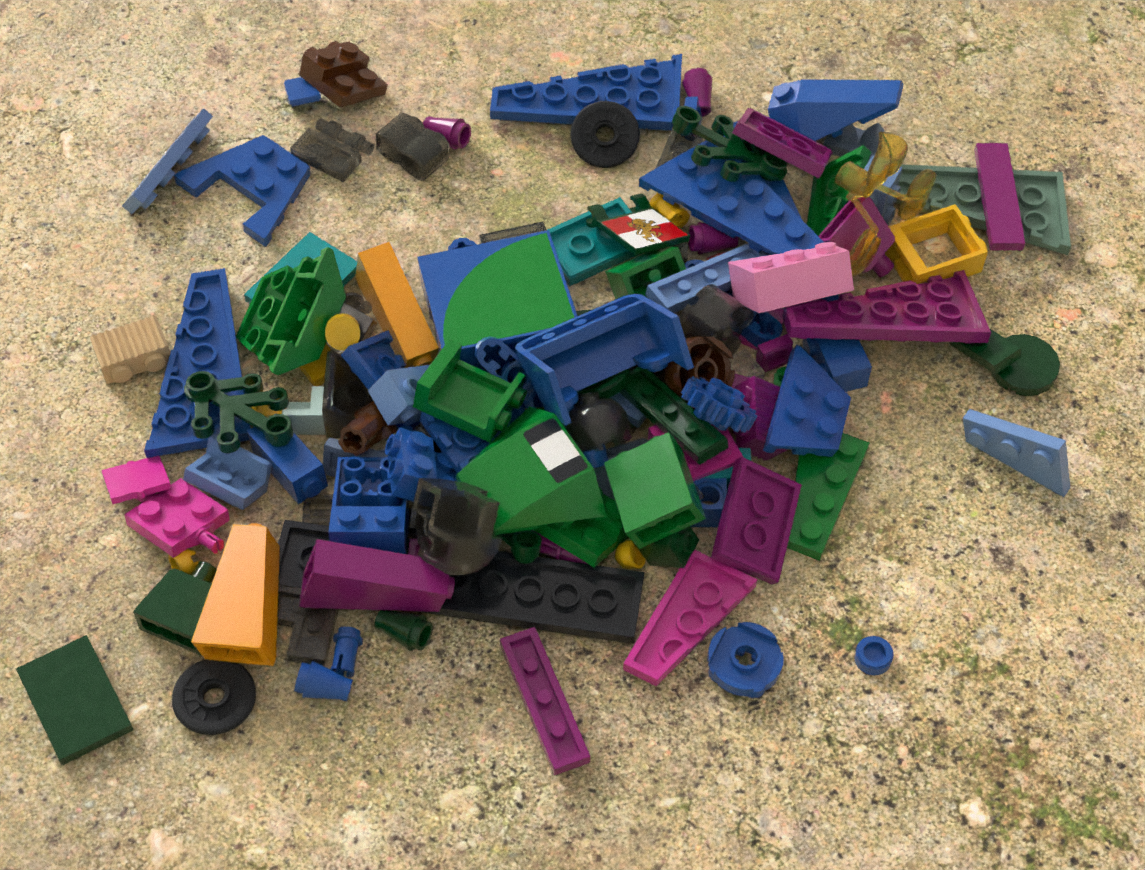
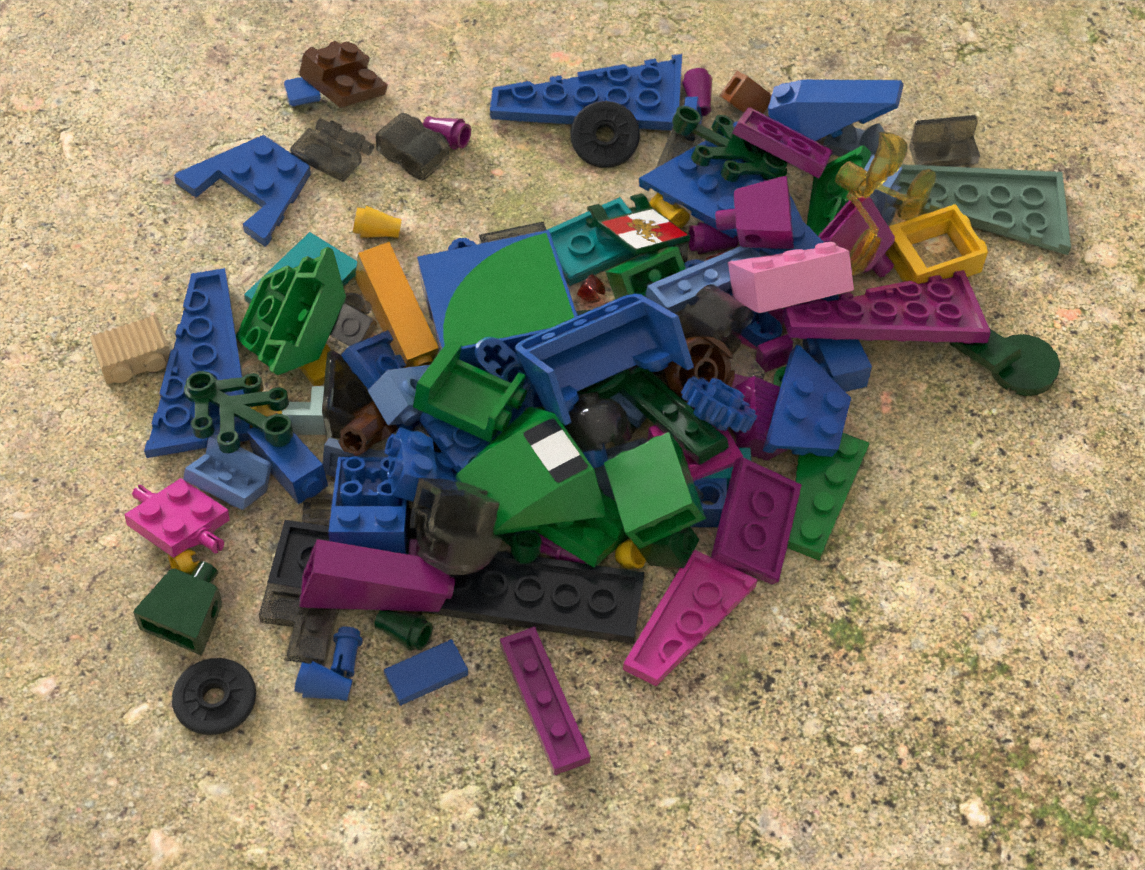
(74, 700): dark green tile -> none
(136, 479): dark pink piece -> none
(162, 171): medium blue plate -> none
(243, 600): light orange slope -> none
(342, 331): yellow tile -> none
(375, 223): none -> yellow cone
(425, 672): none -> blue tile
(589, 289): none -> clear red hinge
(738, 678): blue plate -> none
(745, 93): none -> dark orange panel
(760, 215): none -> magenta torso
(873, 655): blue tile -> none
(945, 141): none -> clear smoke panel
(999, 197): magenta tile -> none
(1021, 448): medium blue wing -> none

